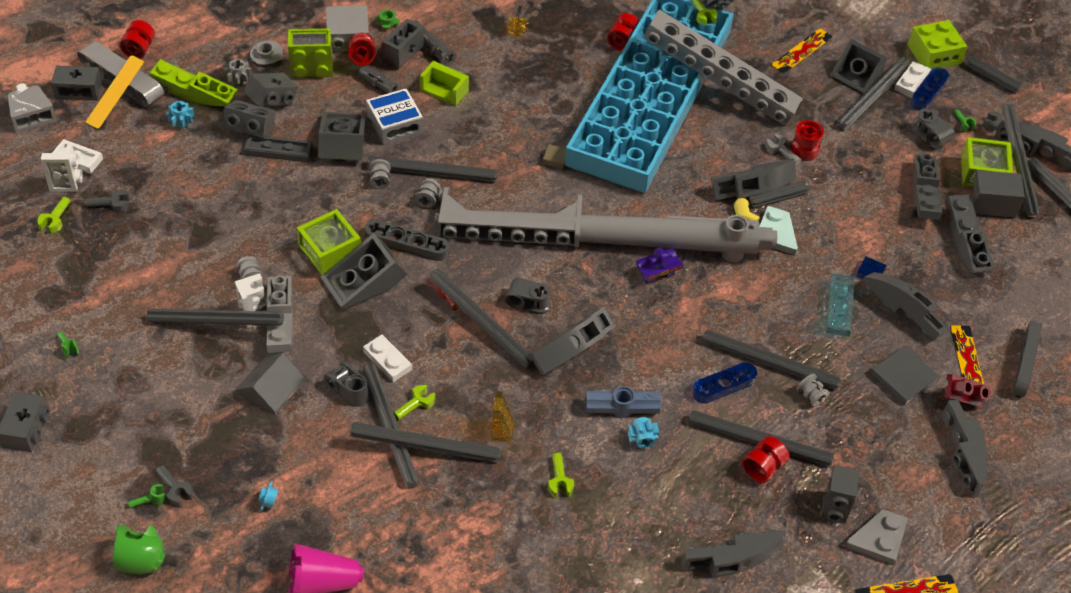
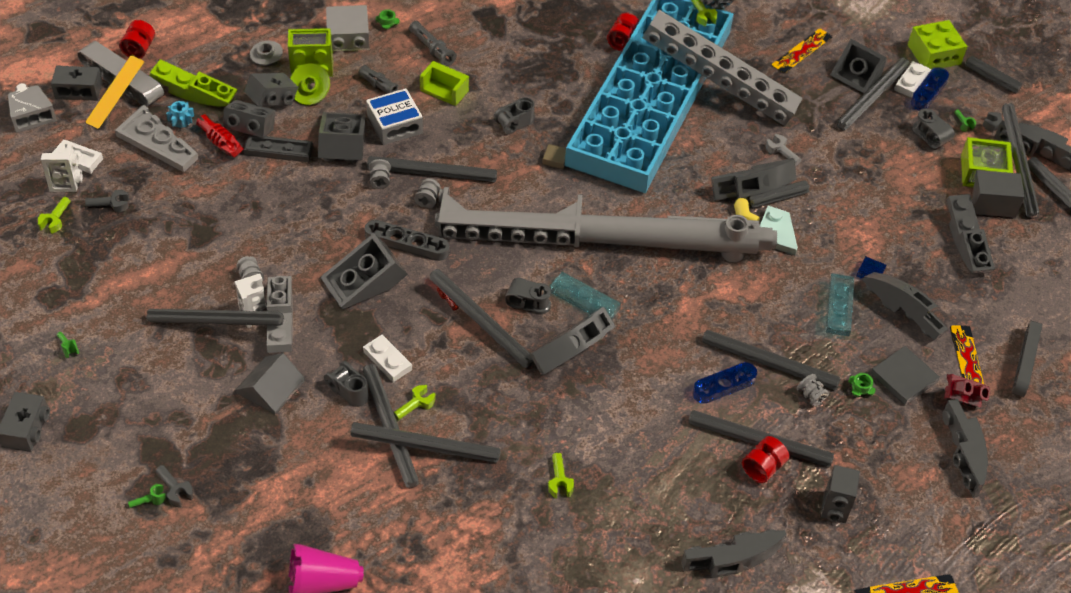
(137, 552): bright green piece -> none
(153, 137): none -> light grey wing
(220, 136): none -> red hinge
(238, 72): light grey gear -> none
(267, 496): medium azure plate -> none
(304, 77): none -> lime dish
(327, 240): piece -> none
(361, 49): red wheel -> none
(403, 43): dark grey brick -> none
(502, 420): clear yellow slope -> none
(516, 115): none -> dark grey piece
(517, 25): clear yellow plate -> none
(582, 295): none -> clear light blue plate
(611, 402): sand blue piece -> none
(643, 432): medium azure gear -> none
(659, 264): dark purple hips -> none
(807, 140): red wheel -> none
(864, 380): none -> bright green plate
(880, 537): light grey wing -> none
(925, 187): dark grey slope -> none

